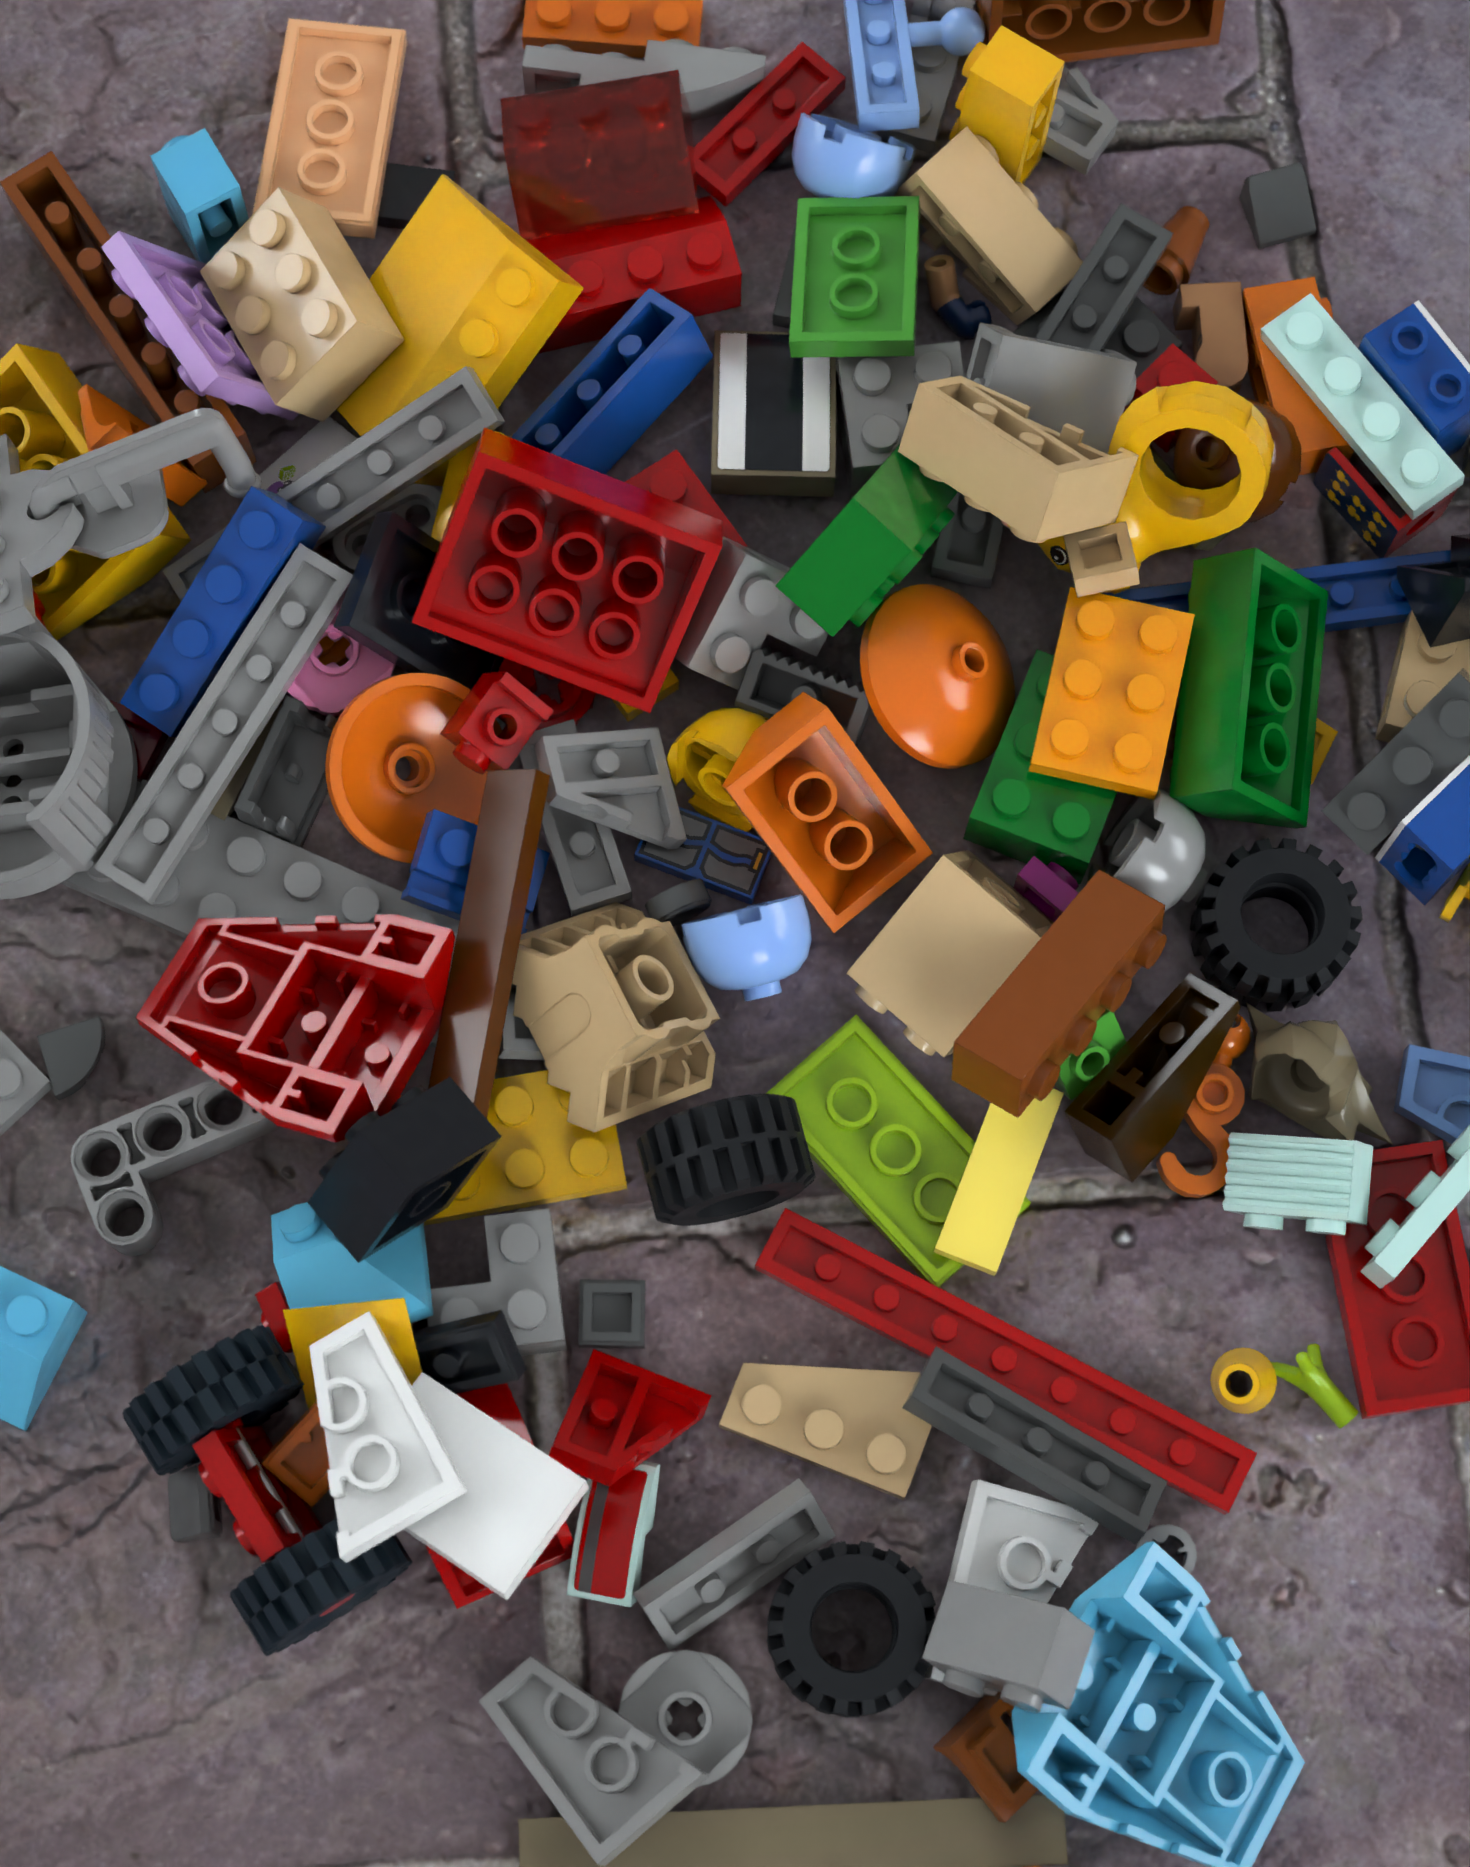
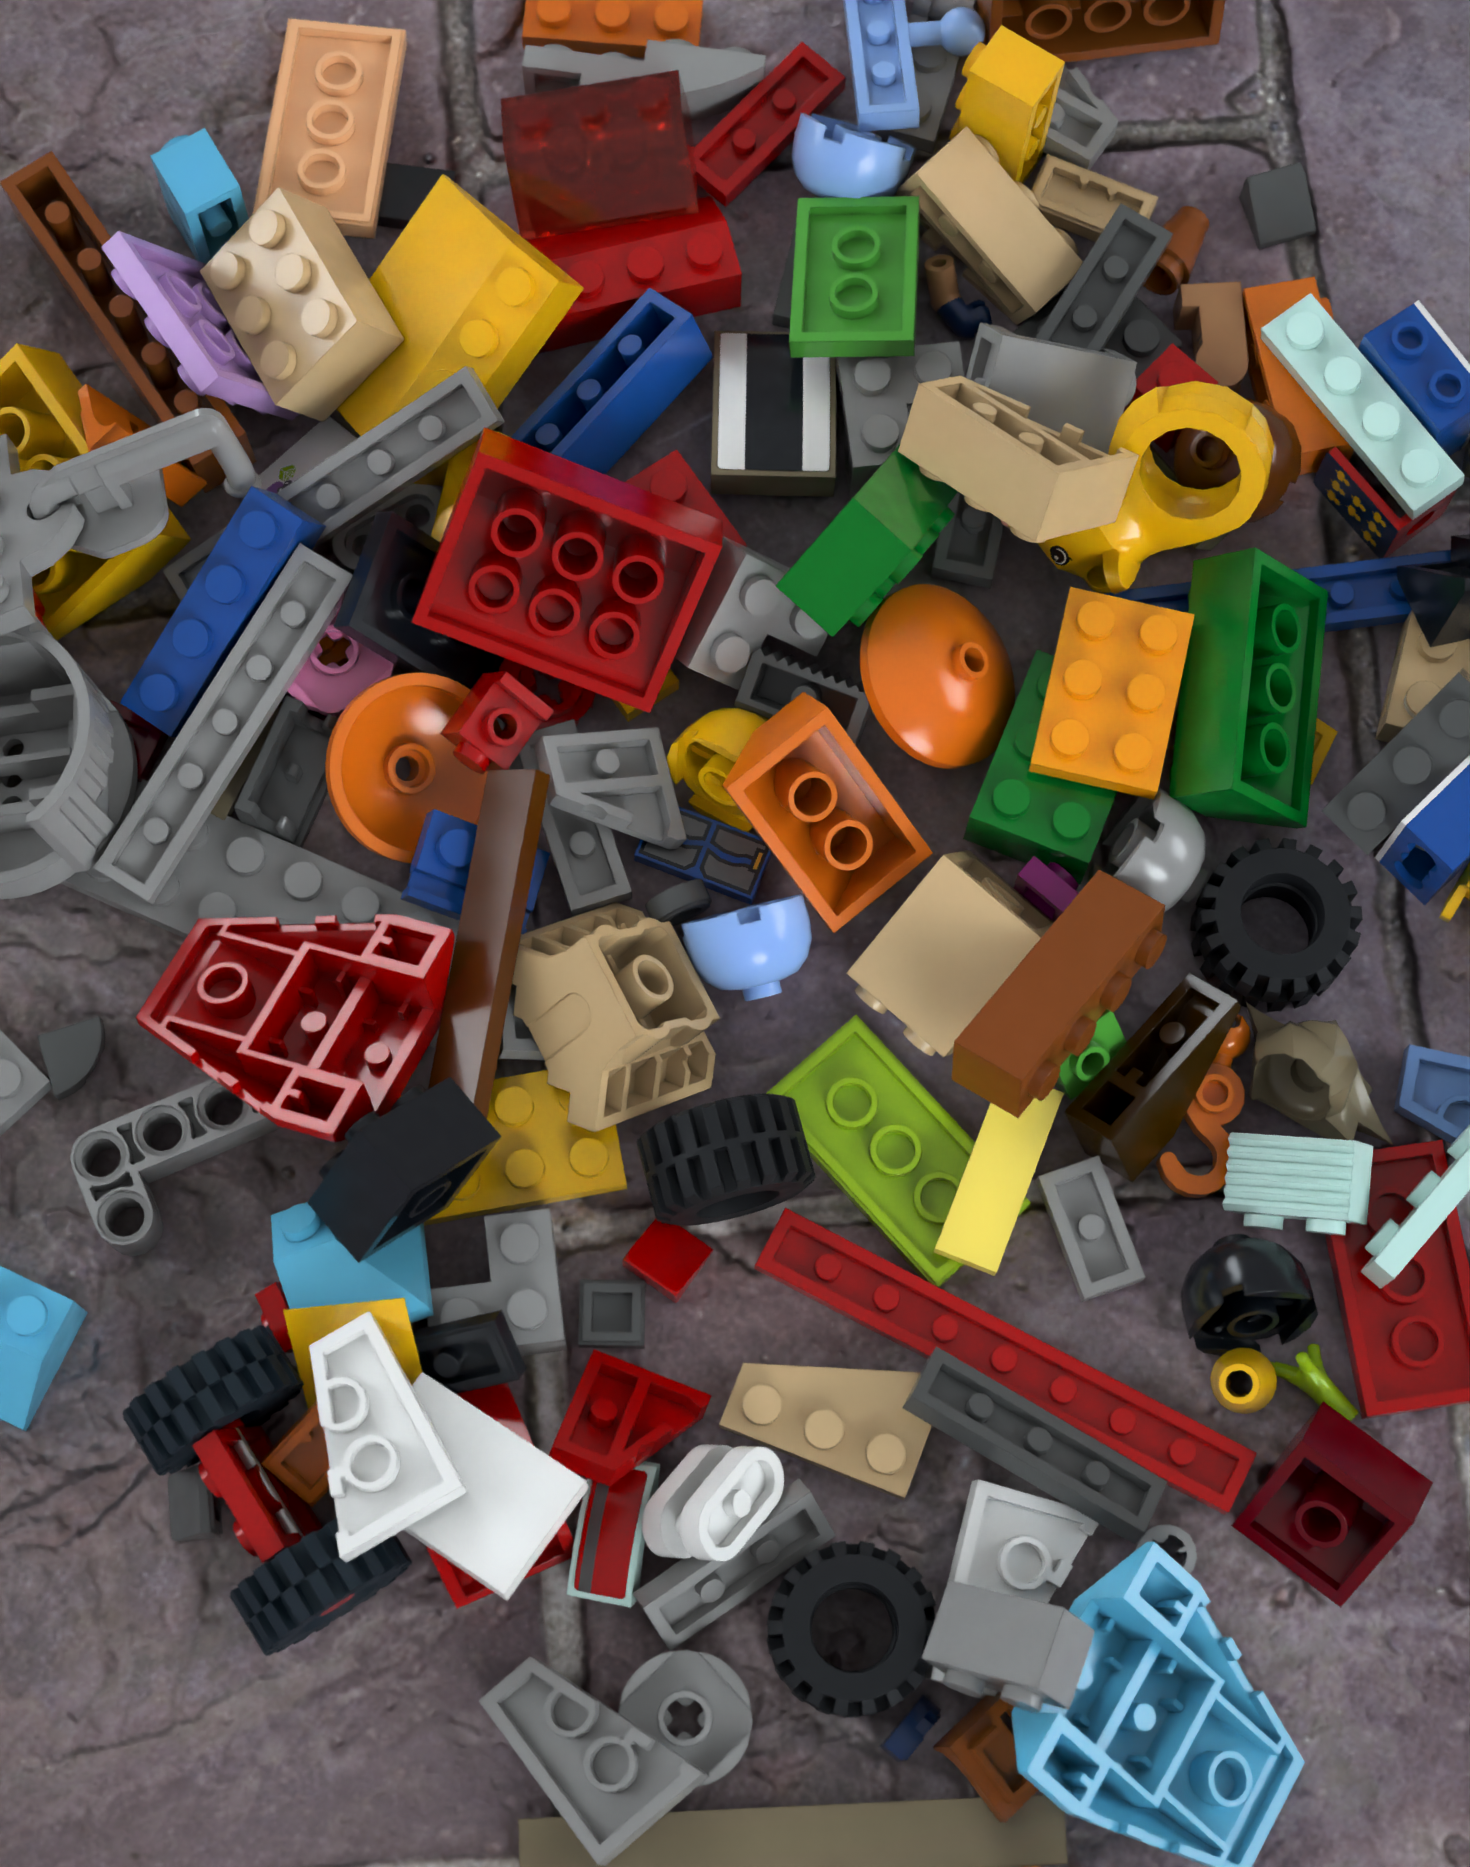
(667, 1258): none -> red slope
(713, 1502): none -> white brick
(911, 1729): none -> dark blue tile
(1084, 199): none -> tan plate
(1090, 1228): none -> light grey plate
(1101, 559): tan plate -> none
(1245, 1294): none -> black cylinder
(1333, 1504): none -> dark red slope

